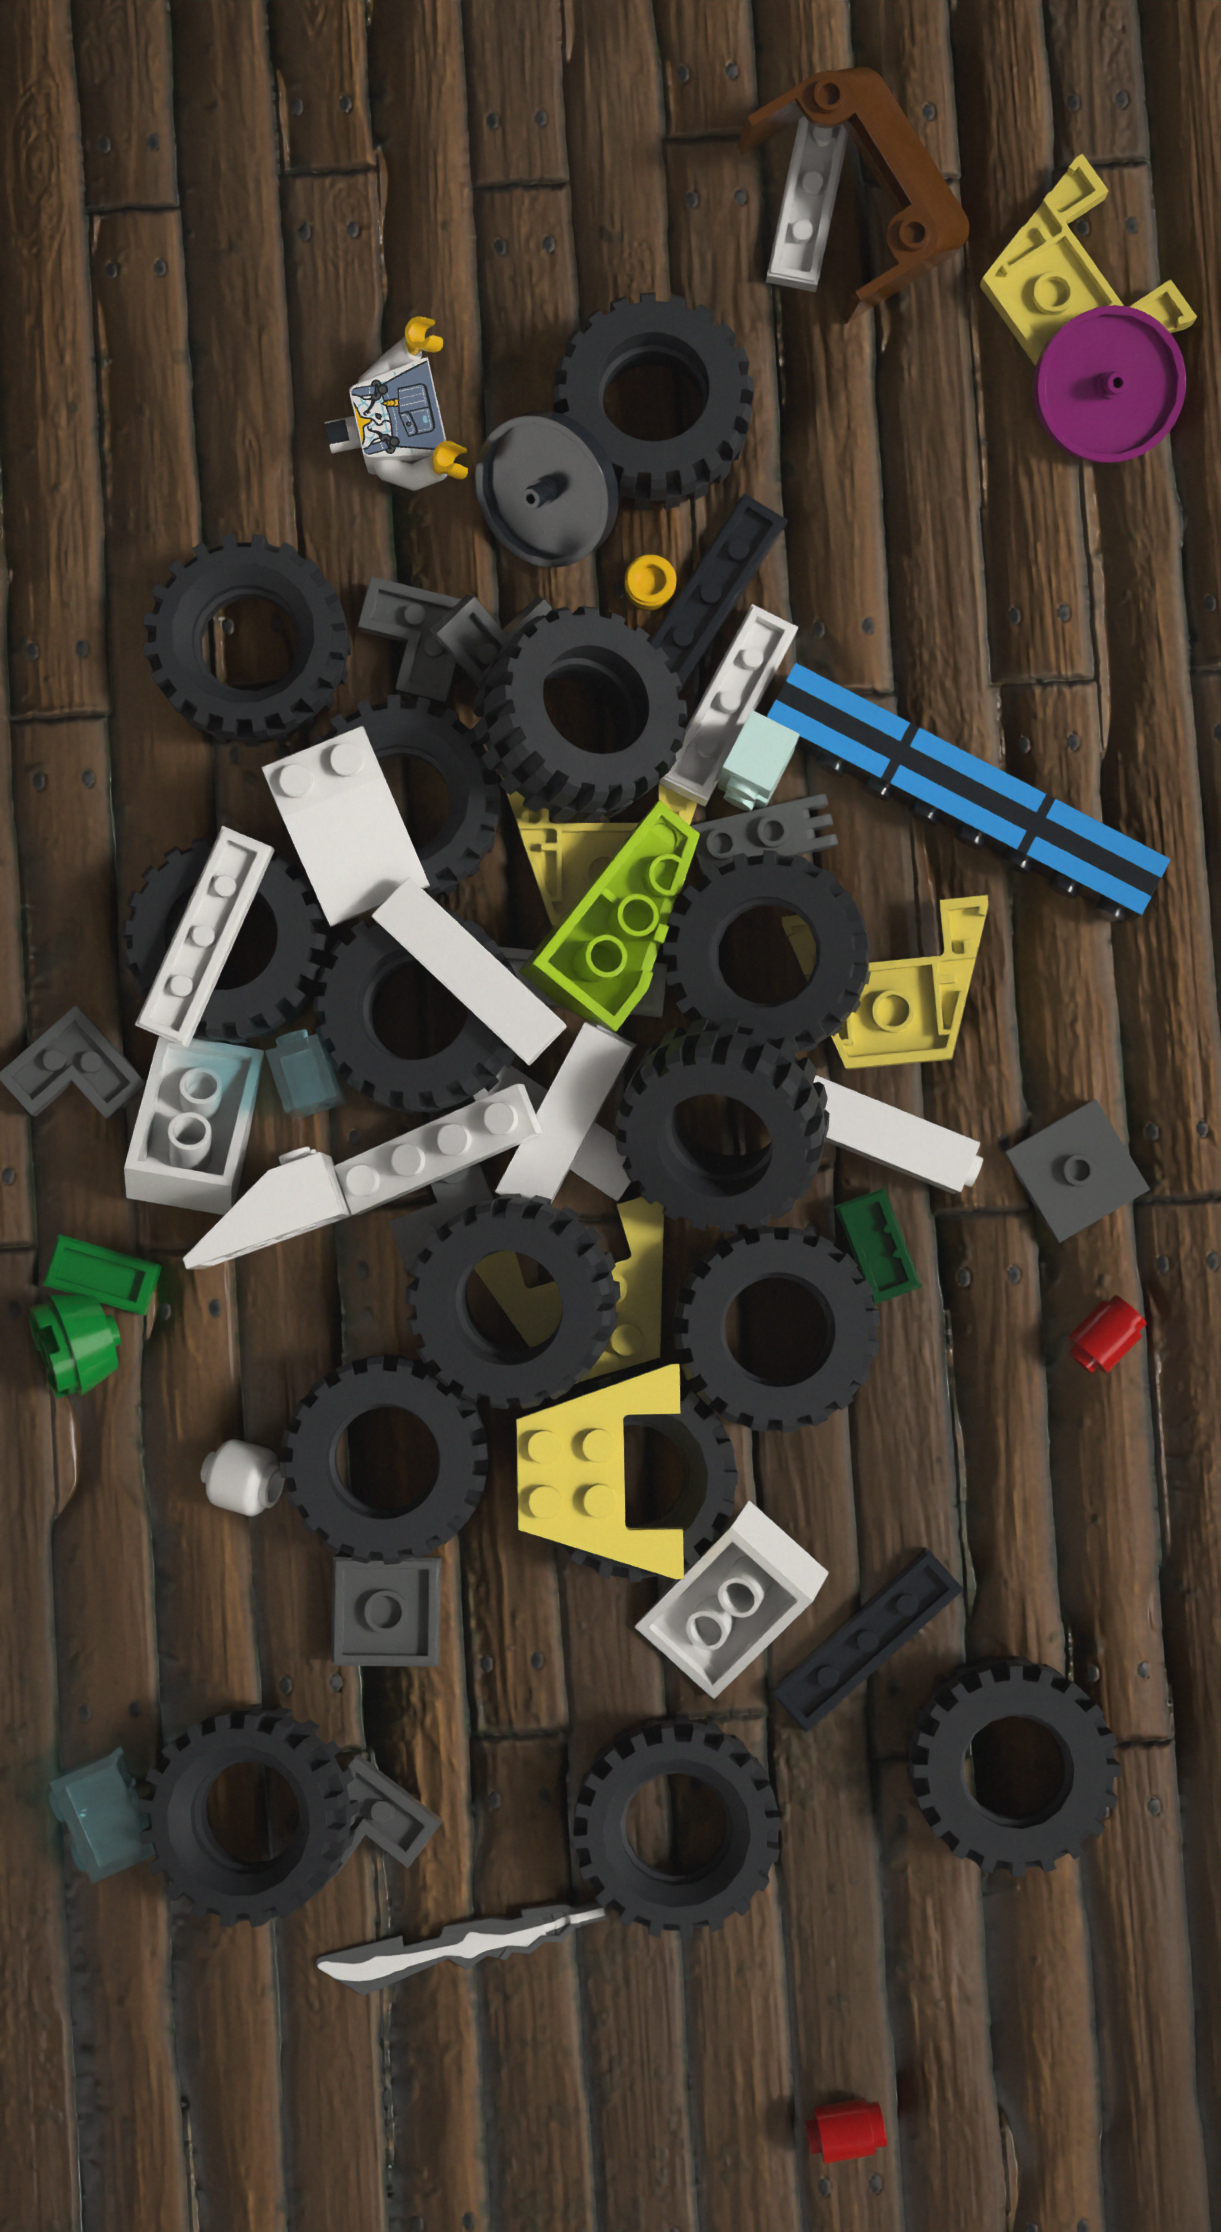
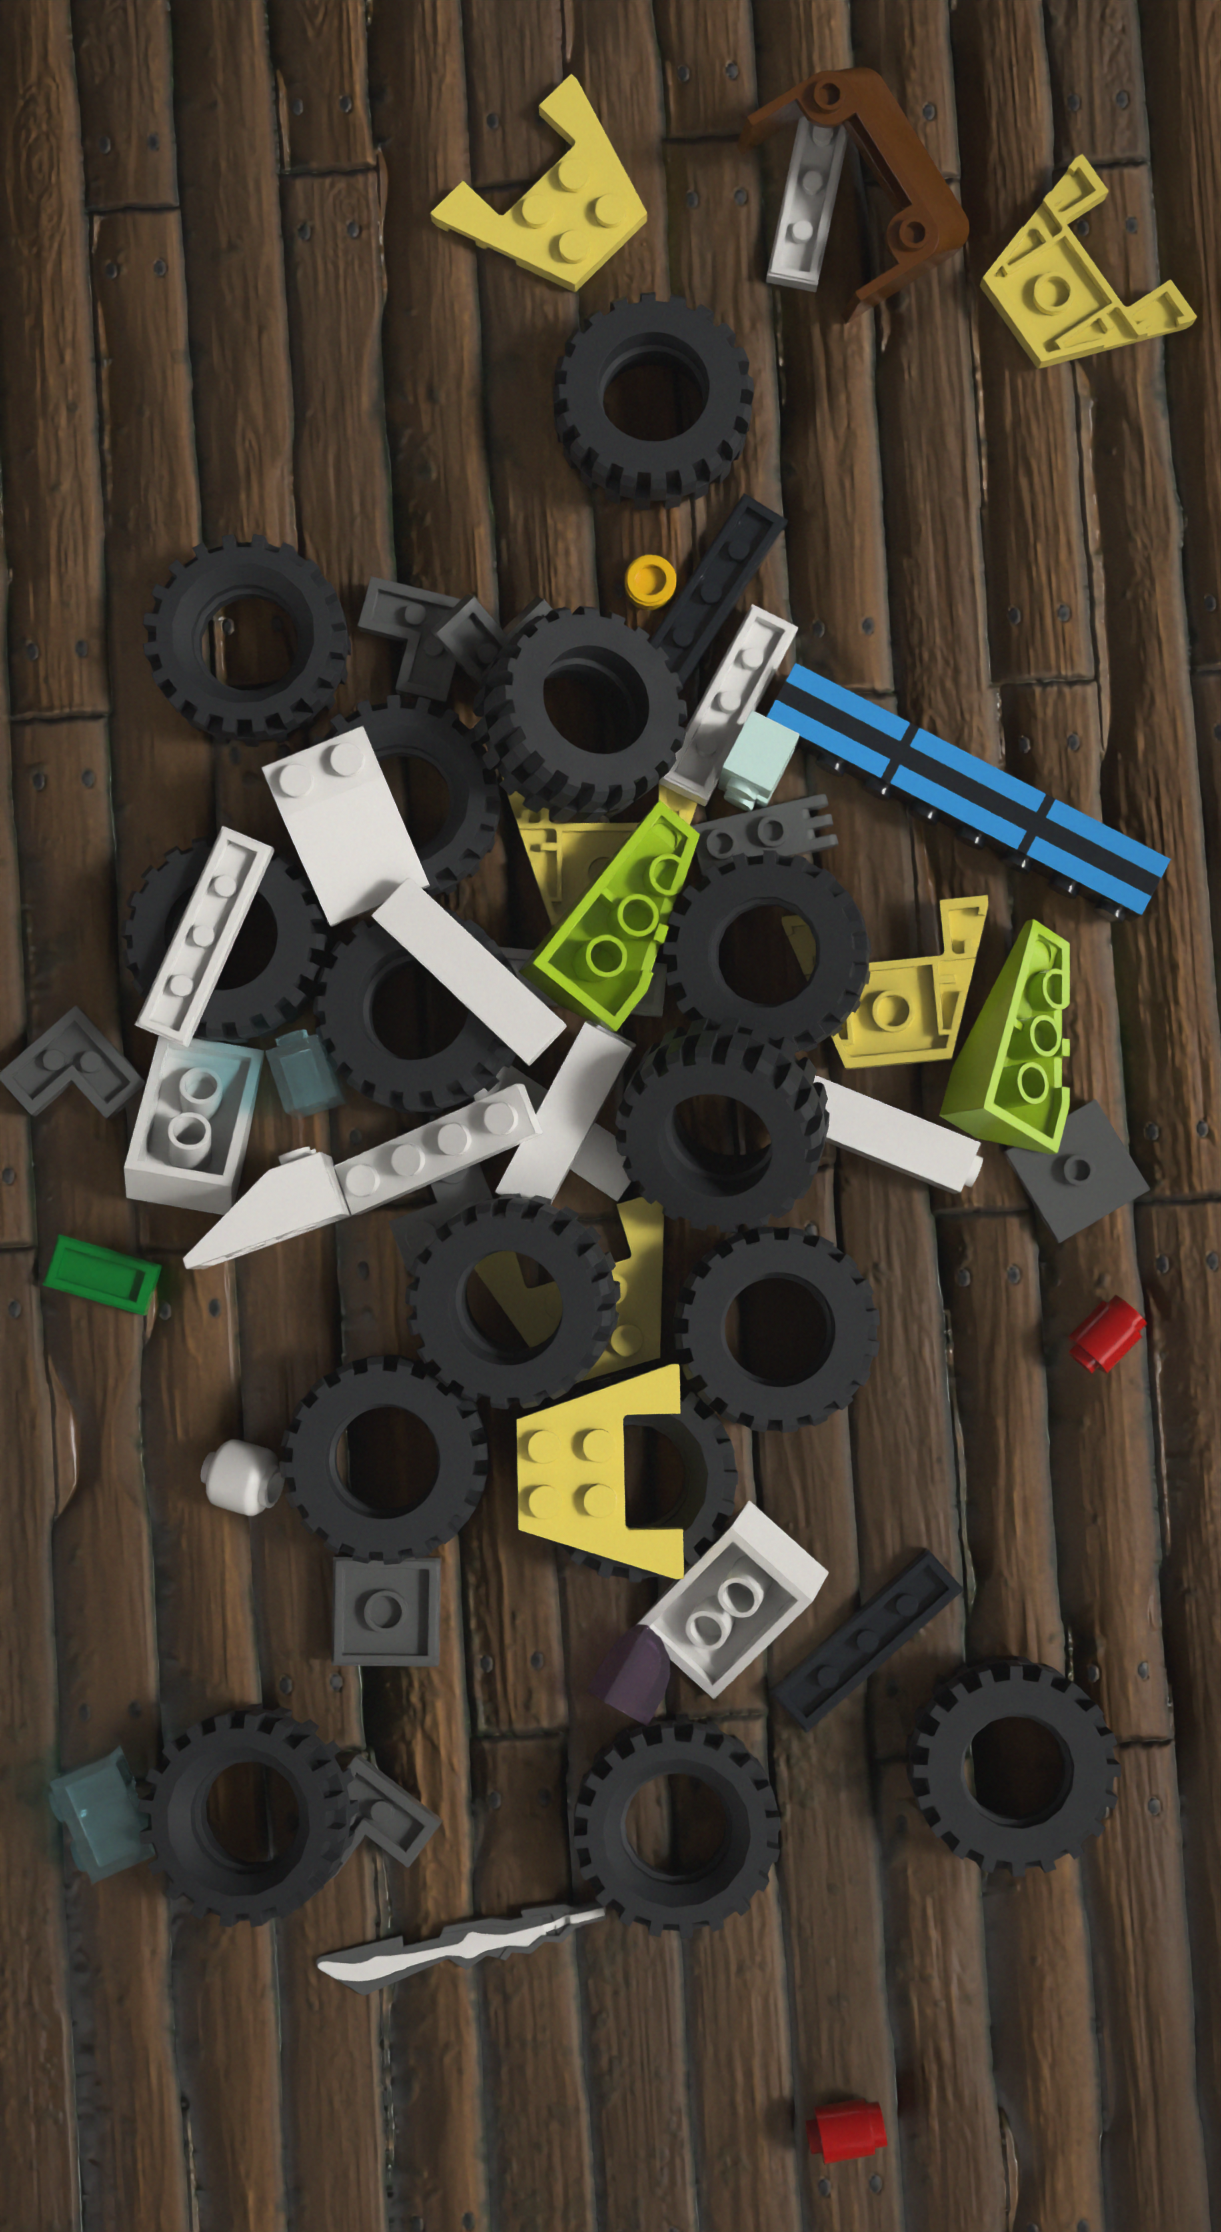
(74, 1342): green cone -> none
(400, 416): torso -> none
(546, 488): black piece -> none
(571, 215): none -> light yellow wing
(634, 1674): none -> clear purple brick
(878, 1245): dark green plate -> none
(1011, 1065): none -> lime wedge
(1109, 384): magenta piece -> none

